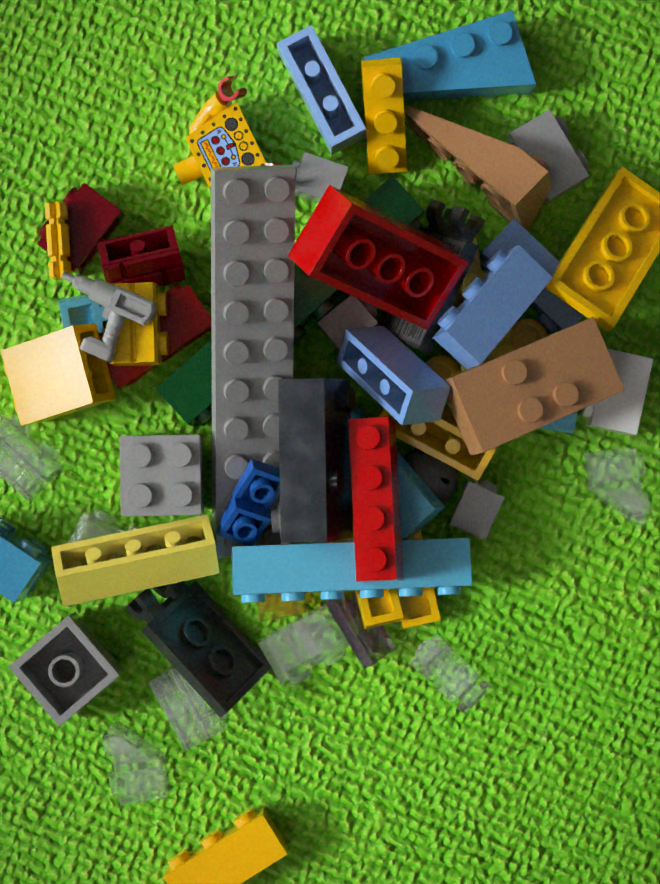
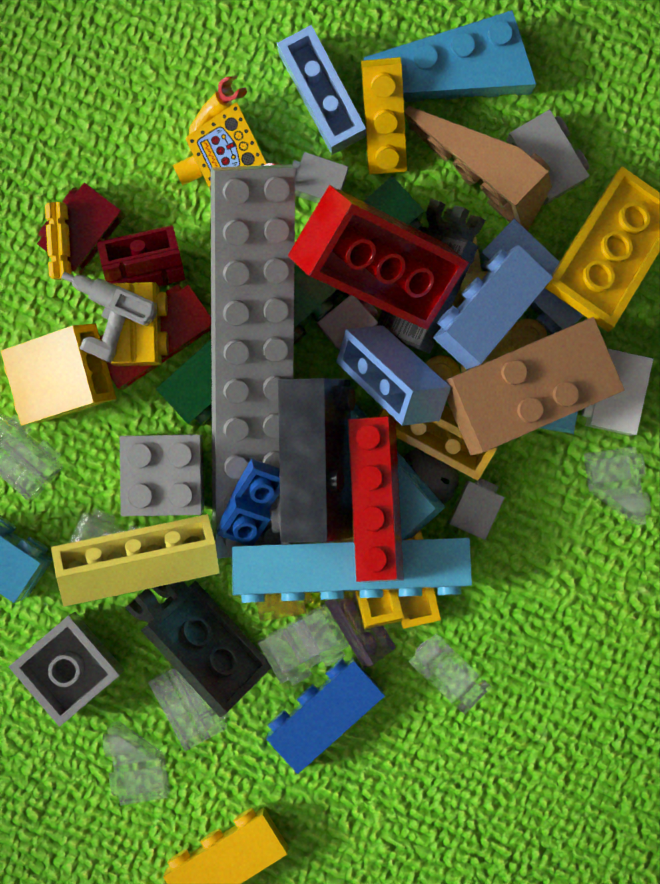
(81, 311): medium azure plate -> none
(324, 714): none -> blue brick

